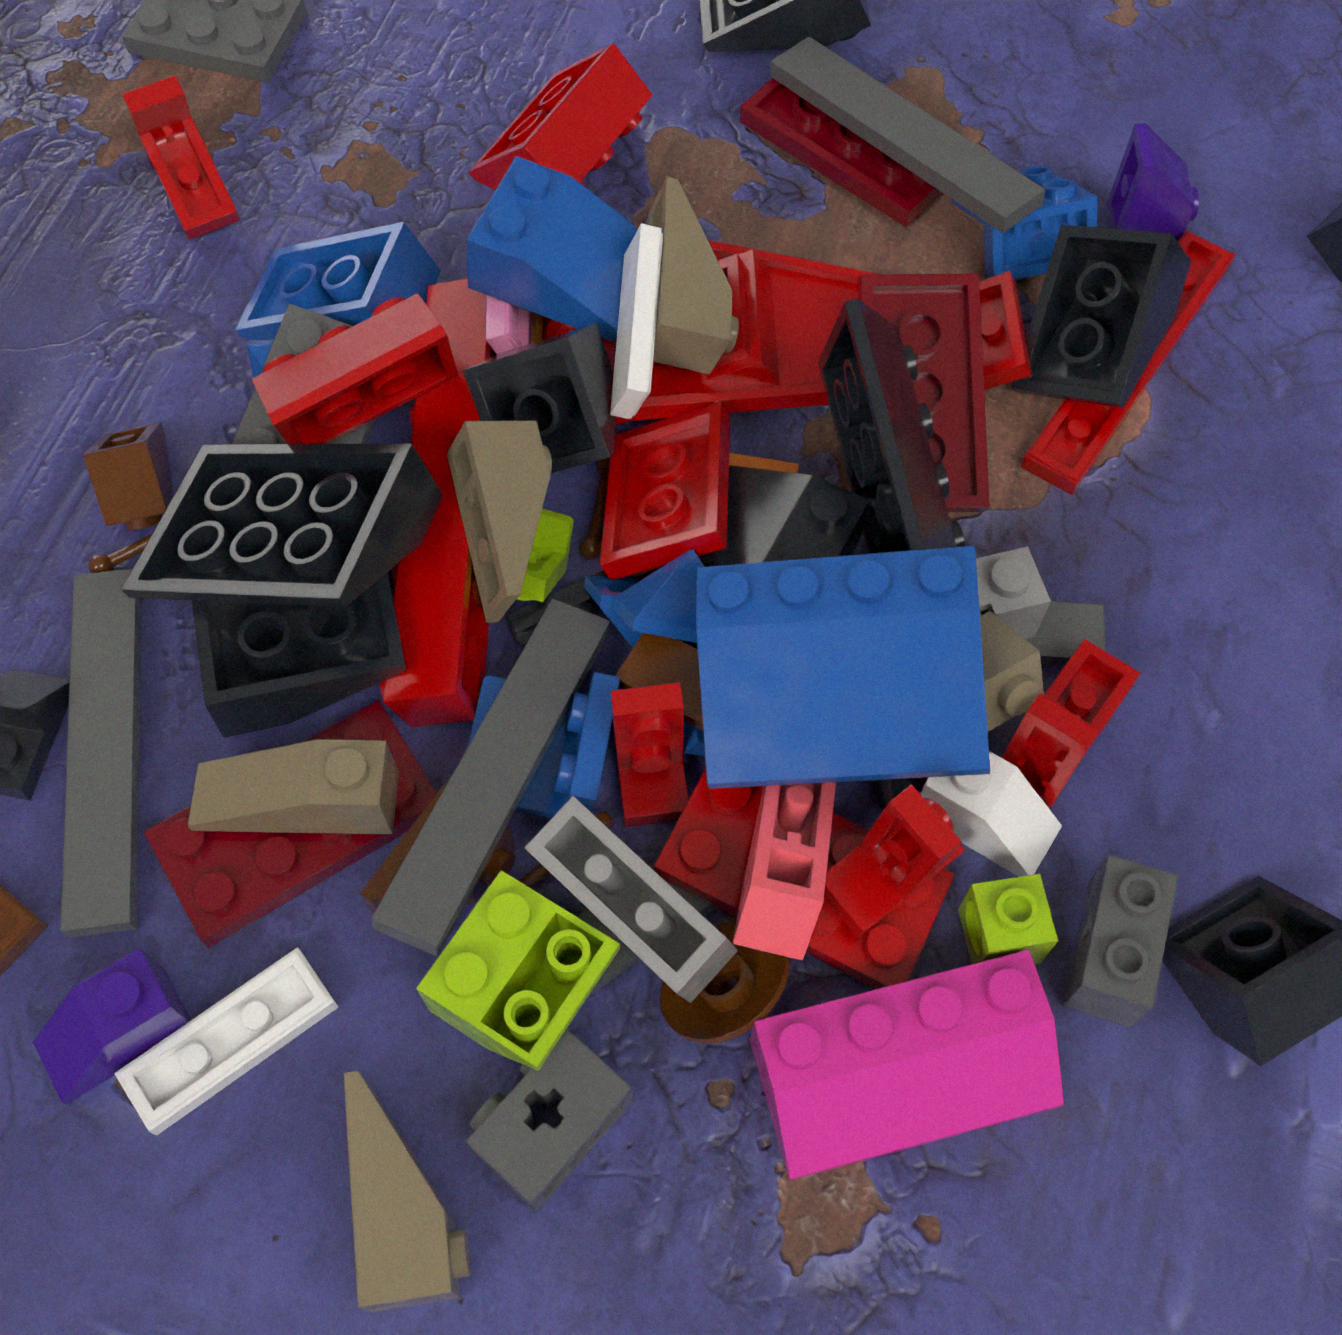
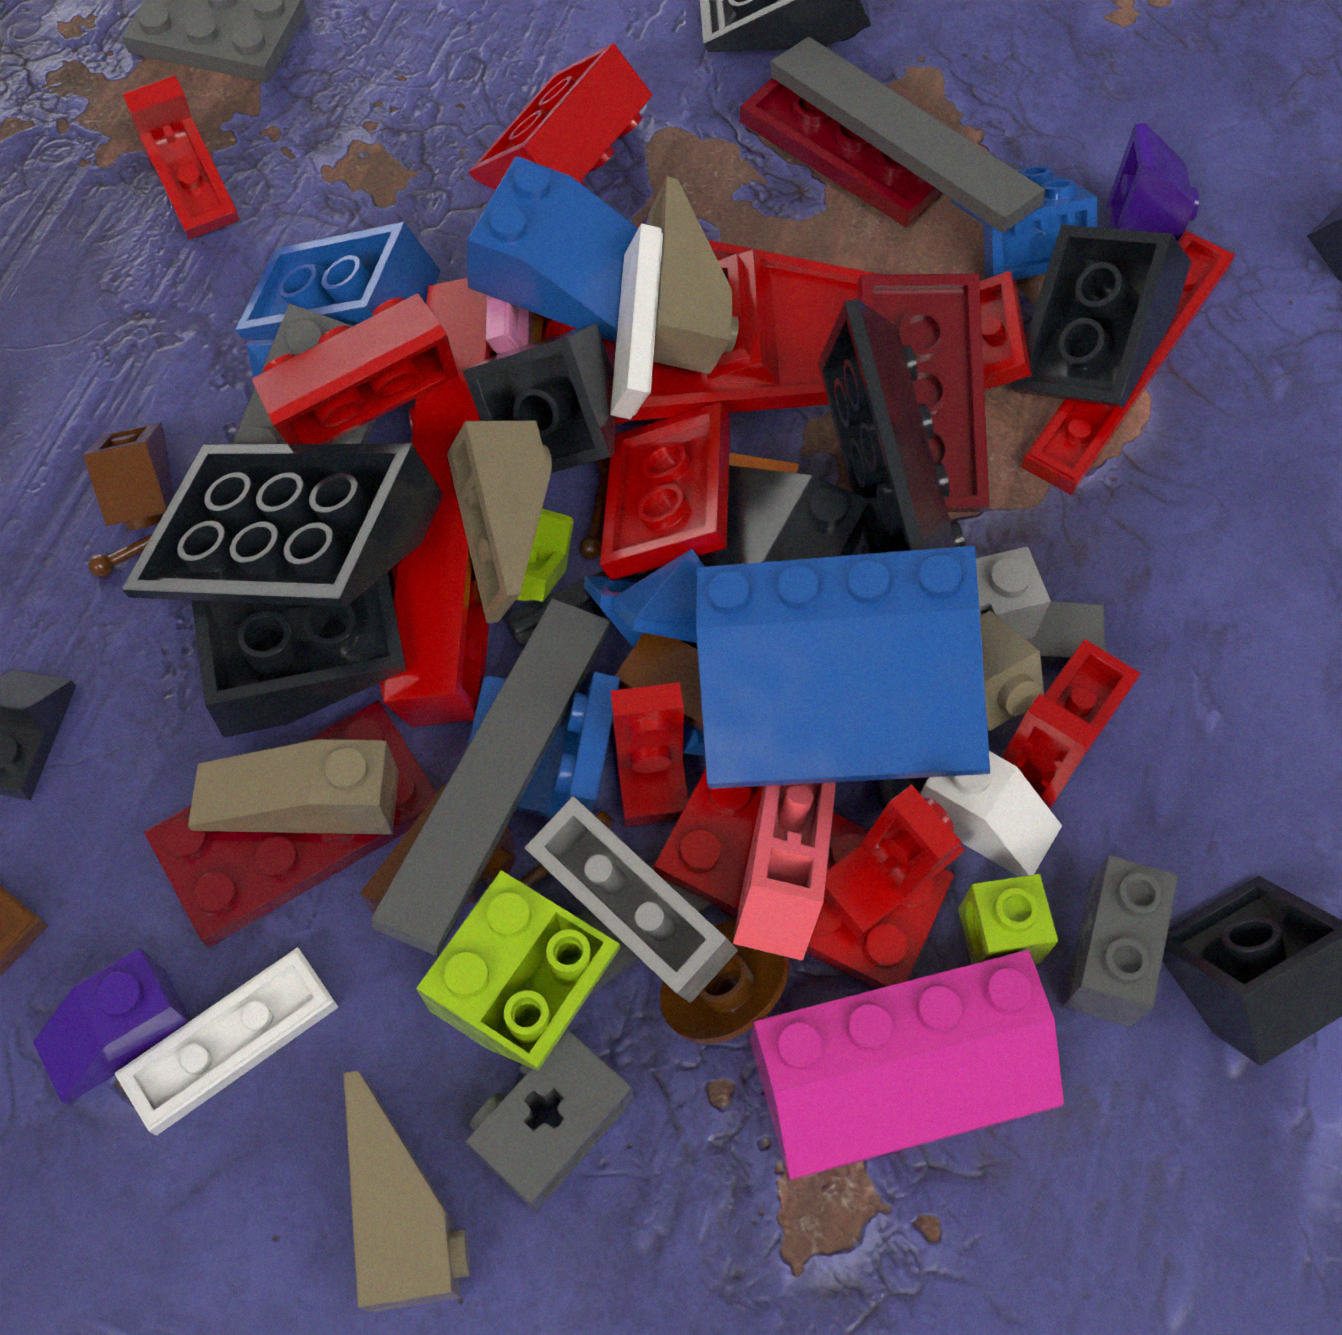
(102, 758): dark grey tile -> none

